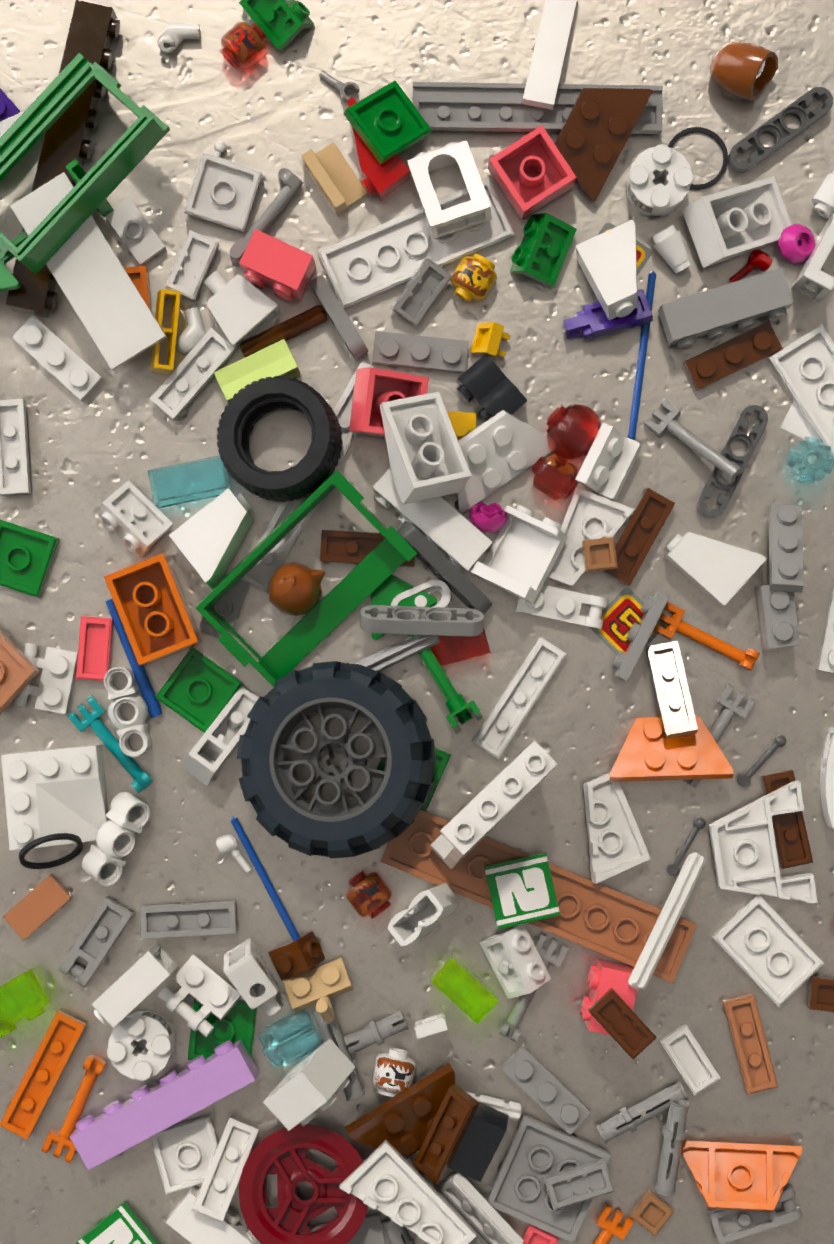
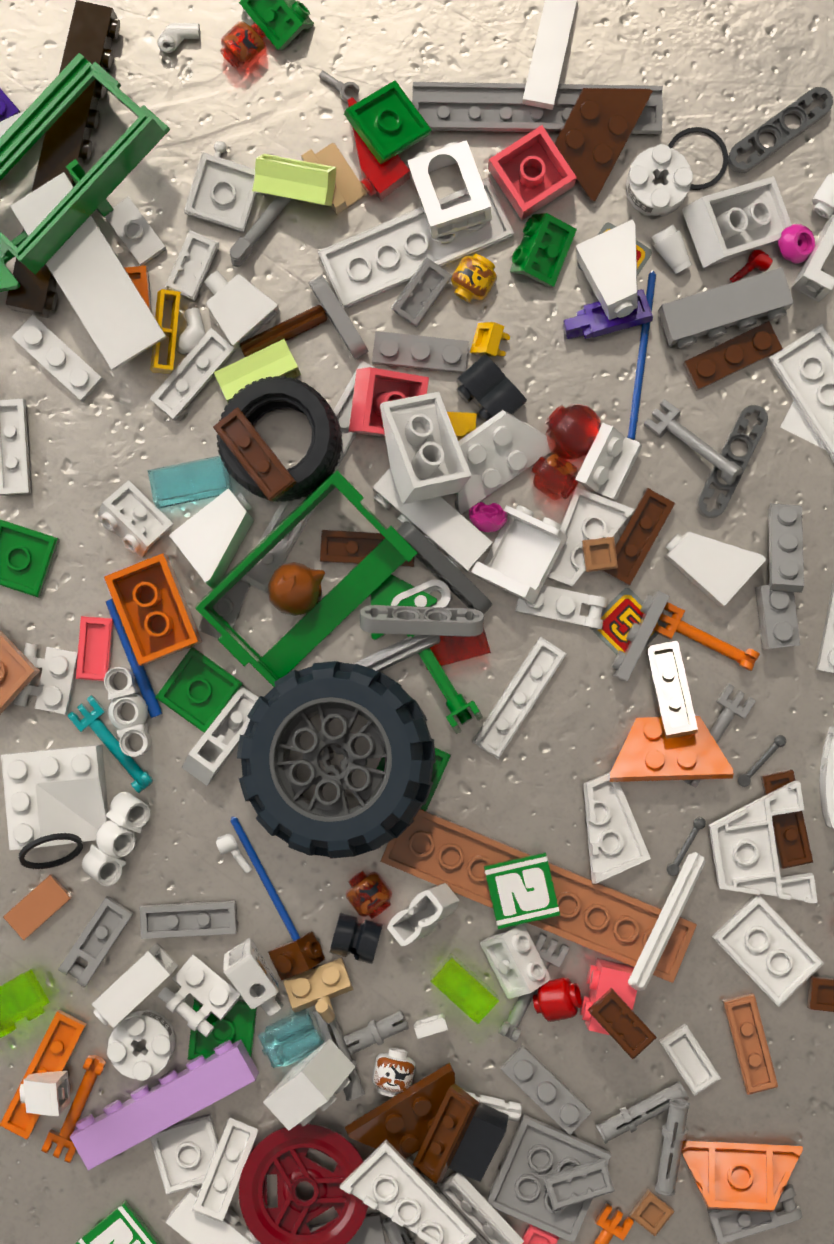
(46, 1093): none -> white slope
(254, 455): none -> reddish brown tile
(277, 266): coral brick -> none
(294, 179): none -> yellowish green piece
(356, 938): none -> black wheel
(493, 804): white panel -> none
(558, 999): none -> red head
(738, 65): dark orange piece -> none
(798, 460): clear light blue brick -> none

